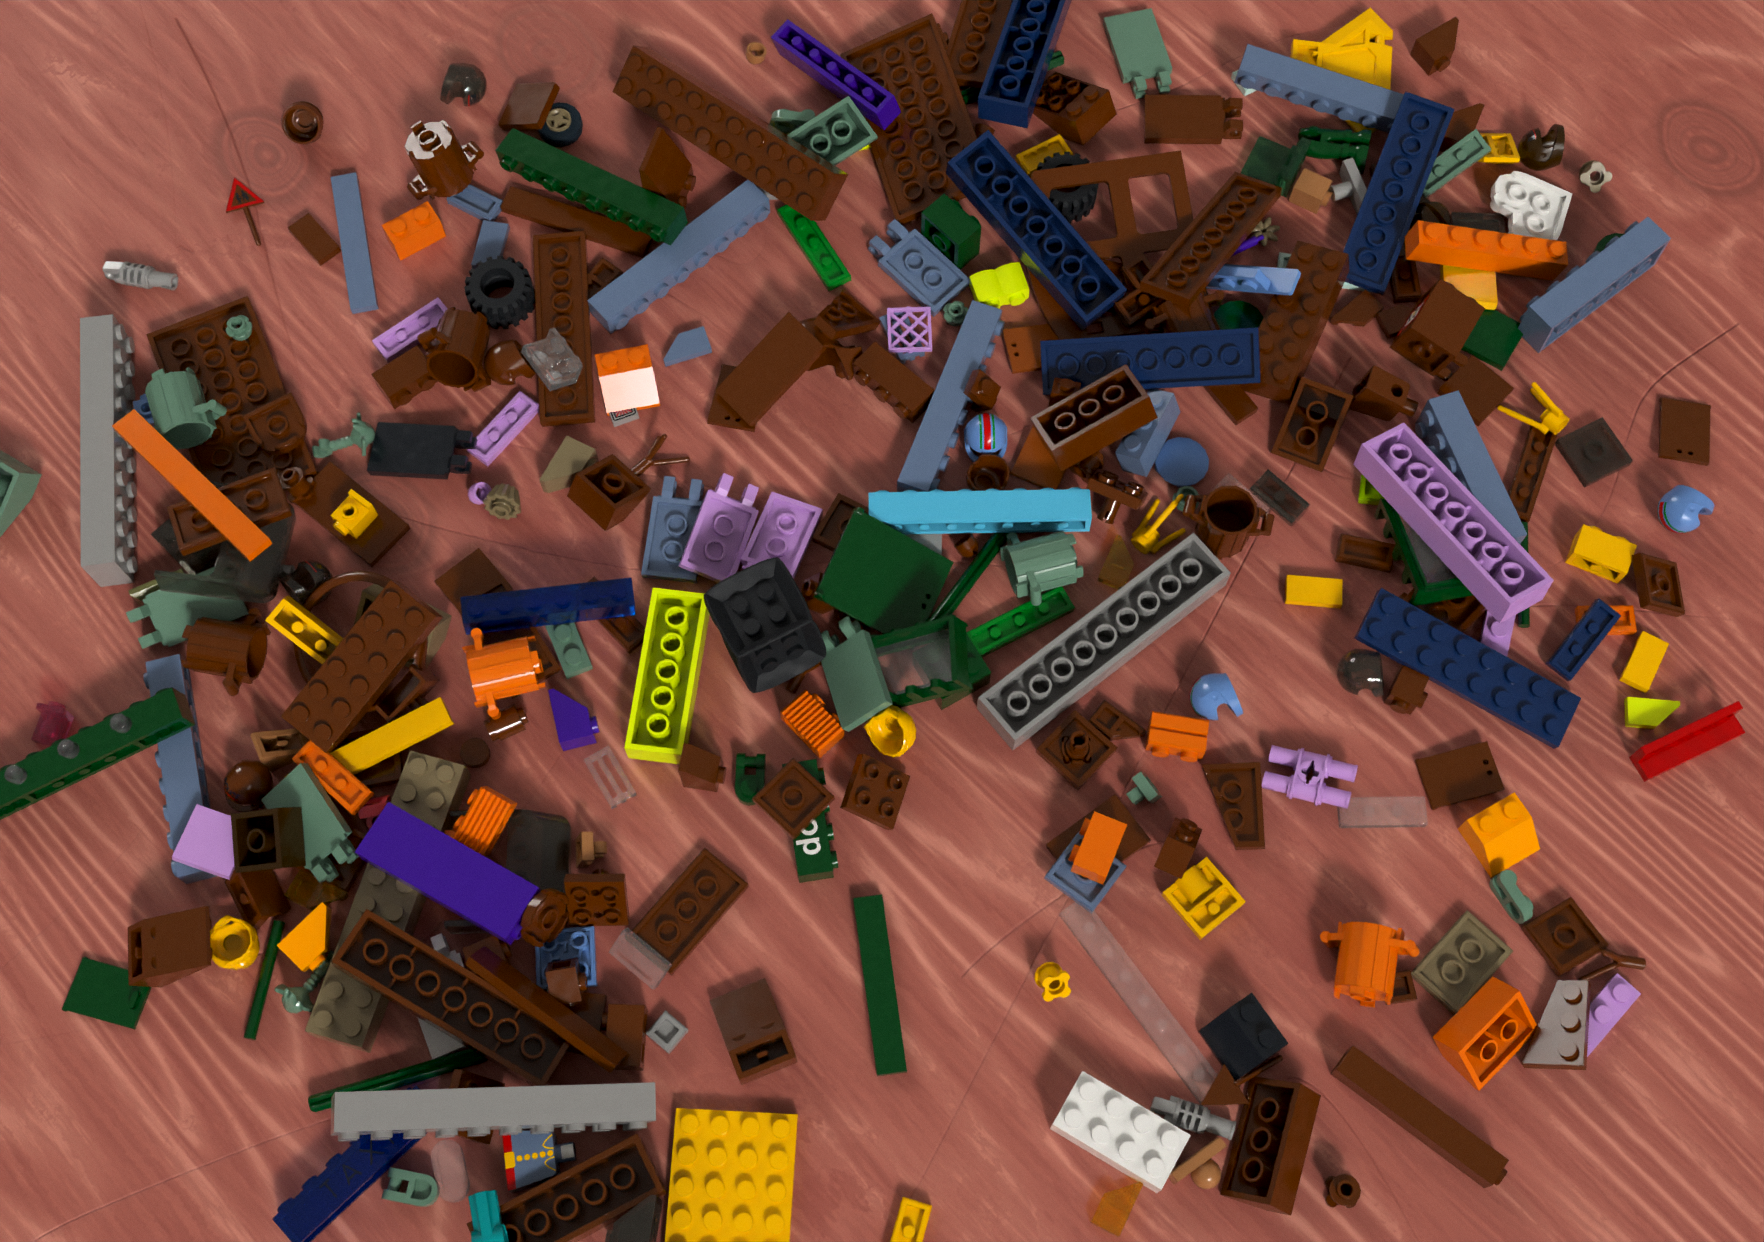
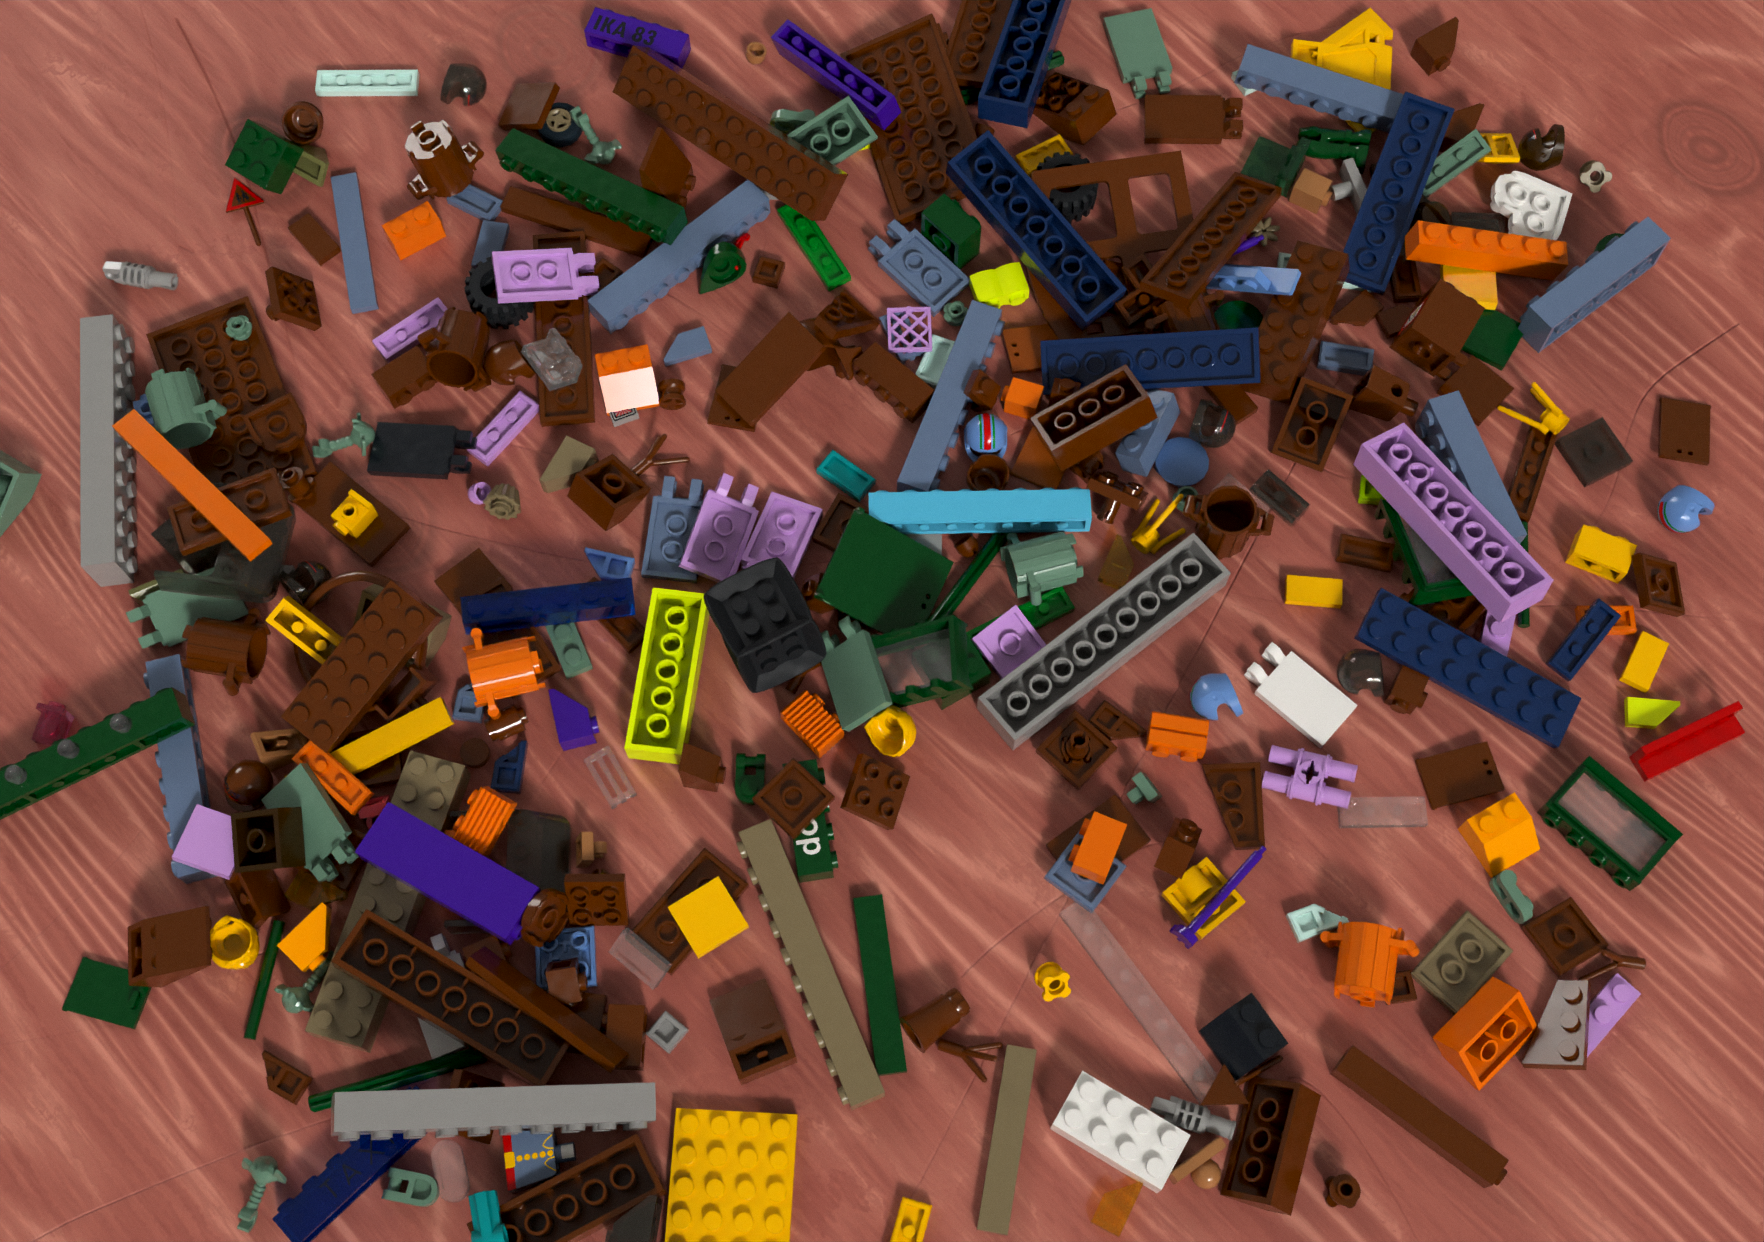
(264, 156): none -> dark green brick
(264, 1171): none -> sand green piece
(285, 1079): none -> reddish brown tile
(292, 299): none -> reddish brown plate
(312, 164): none -> olive slope
(367, 83): none -> light aqua tile
(465, 708): none -> sand blue tile
(509, 770): none -> dark blue tile
(543, 275): none -> lavender tile
(602, 151): none -> sand green piece
(610, 565): none -> medium blue tile
(618, 34): none -> dark purple brick
(672, 394): none -> reddish brown wheel
(708, 917): none -> yellow tile
(723, 265): none -> dark green piece
(768, 272): none -> reddish brown tile
(811, 964): none -> dark tan brick
(846, 476): none -> teal tile
(934, 362): none -> light aqua tile
(934, 1019): none -> reddish brown plant
(972, 1051): none -> reddish brown plant
(1006, 1140): none -> dark tan tile
(1008, 642): none -> lavender tile
(1022, 398): none -> orange brick
(1187, 934): none -> dark purple piece
(1212, 425): none -> clear smoke helmet
(1300, 695): none -> white tile
(1312, 921): none -> light aqua tile
(1344, 358): none -> sand blue tile
(1609, 824): none -> window

